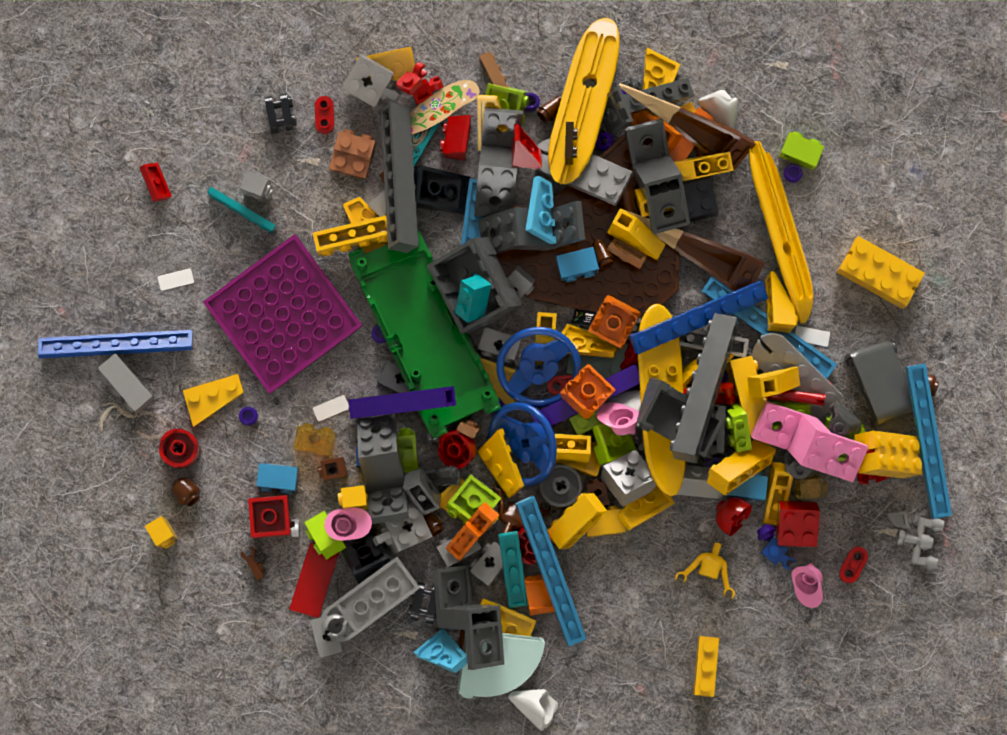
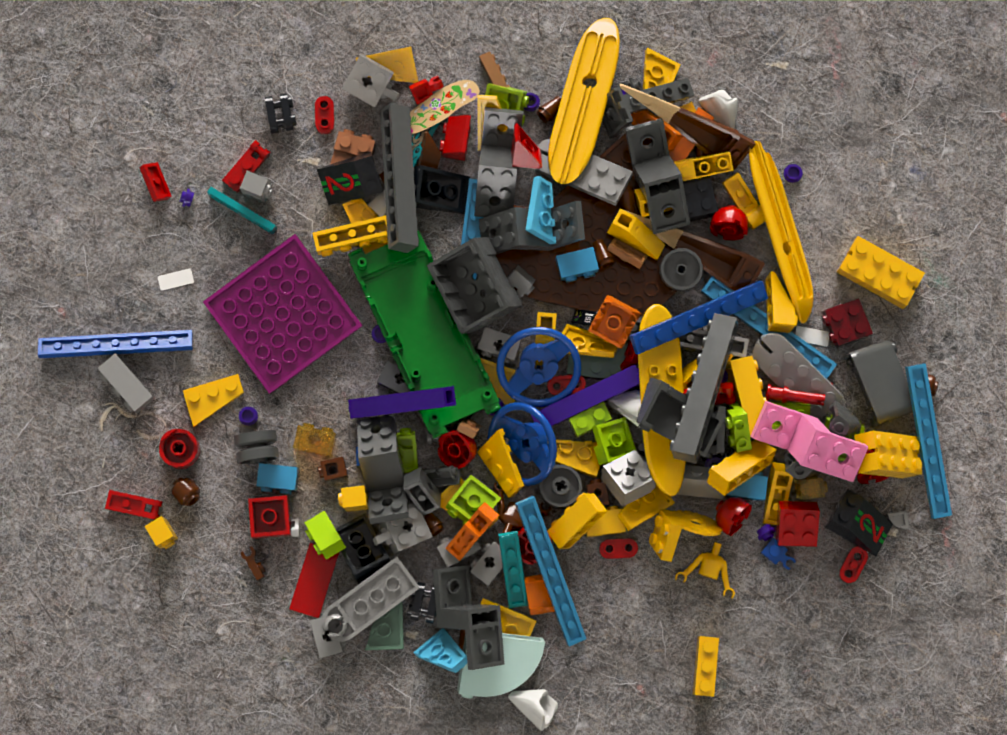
(132, 504): none -> red plate
(186, 198): none -> dark purple plate
(246, 163): none -> red plate
(256, 447): none -> dark grey wheel
(331, 408): white sticker -> none
(348, 524): bright pink piece -> none
(350, 179): none -> black slope
(387, 631): none -> sand green wing
(412, 81): red plate -> none
(430, 153): none -> reddish brown slope
(473, 298): teal brick -> none
(570, 149): dark brown plate -> none
(573, 448): yellow brick -> none
(587, 391): orange slope -> none
(599, 143): dark purple plate -> none
(618, 417): bright pink piece -> none
(618, 548): none -> red plate
(669, 269): none -> dark grey wheel
(669, 526): none -> yellow piece
(729, 223): none -> red cylinder
(744, 200): none -> yellow plate
(773, 382): yellow slope -> none
(801, 150): lime brick -> none
(807, 585): bright pink piece -> none
(846, 323): none -> dark red plate
(859, 522): none -> black slope
(922, 541): light grey piece -> none

